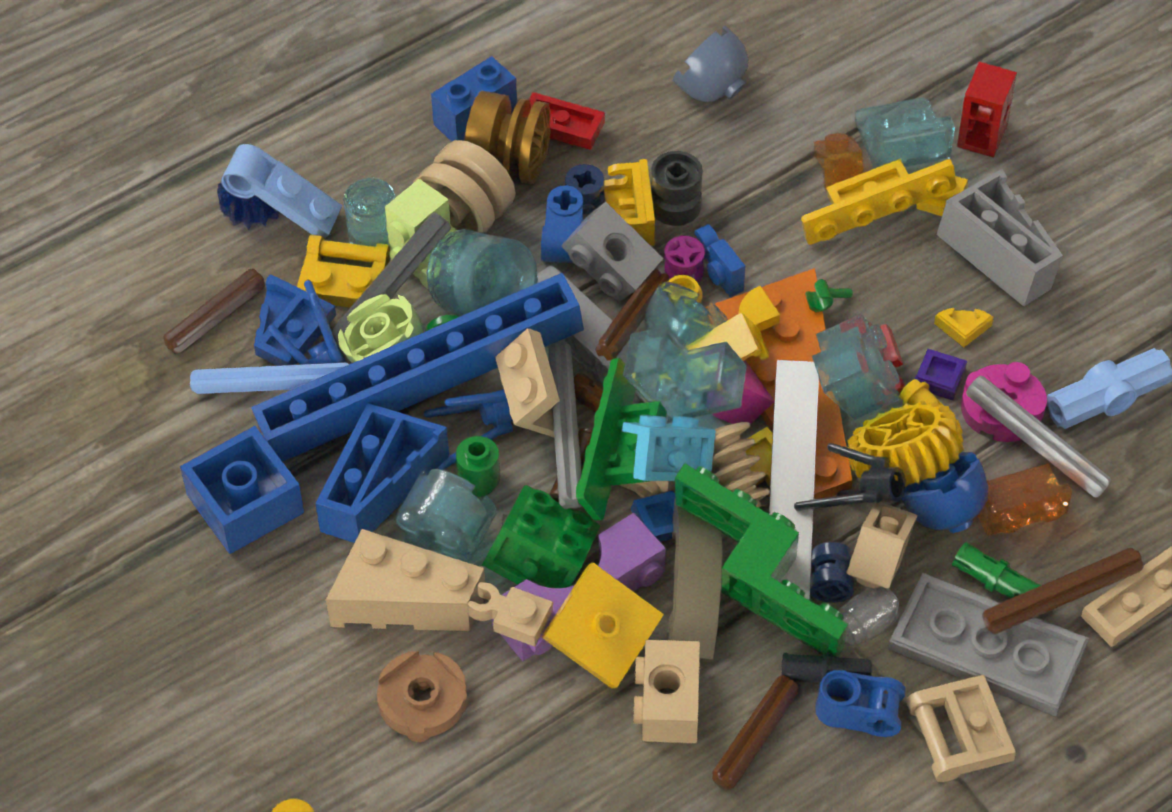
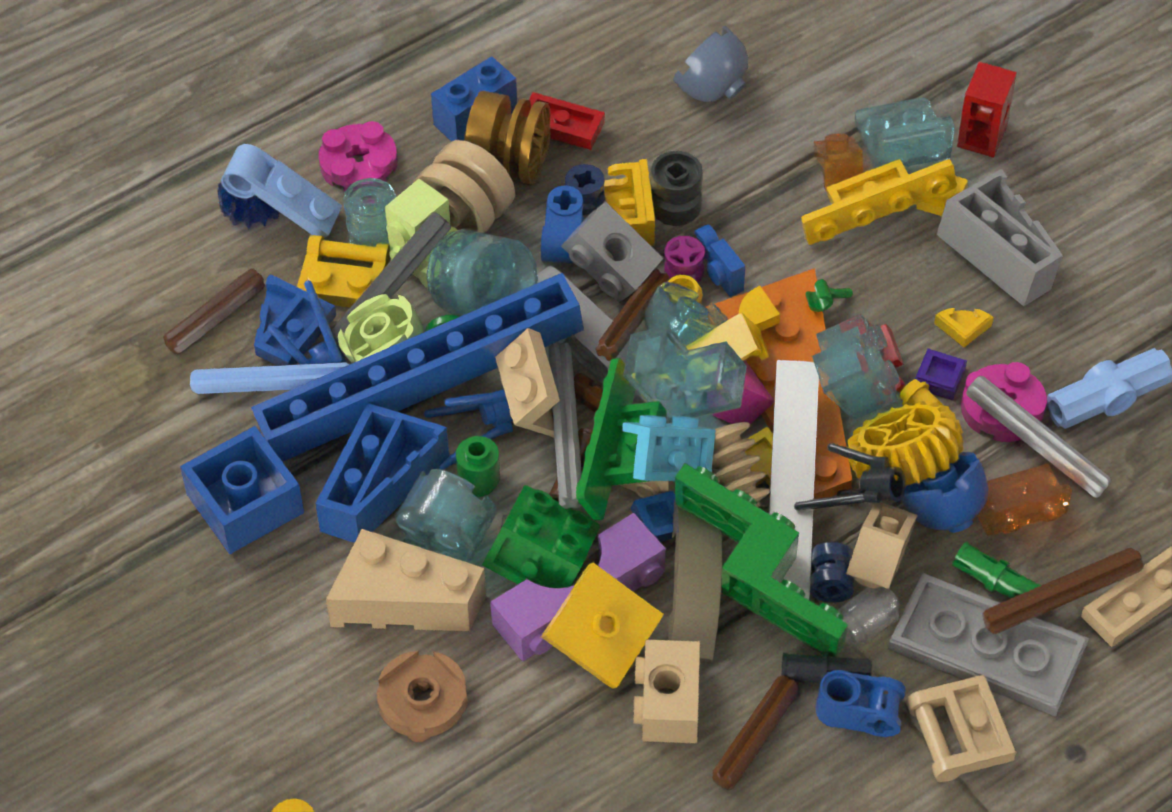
(357, 139): none -> dark pink plate
(515, 615): tan plate -> none

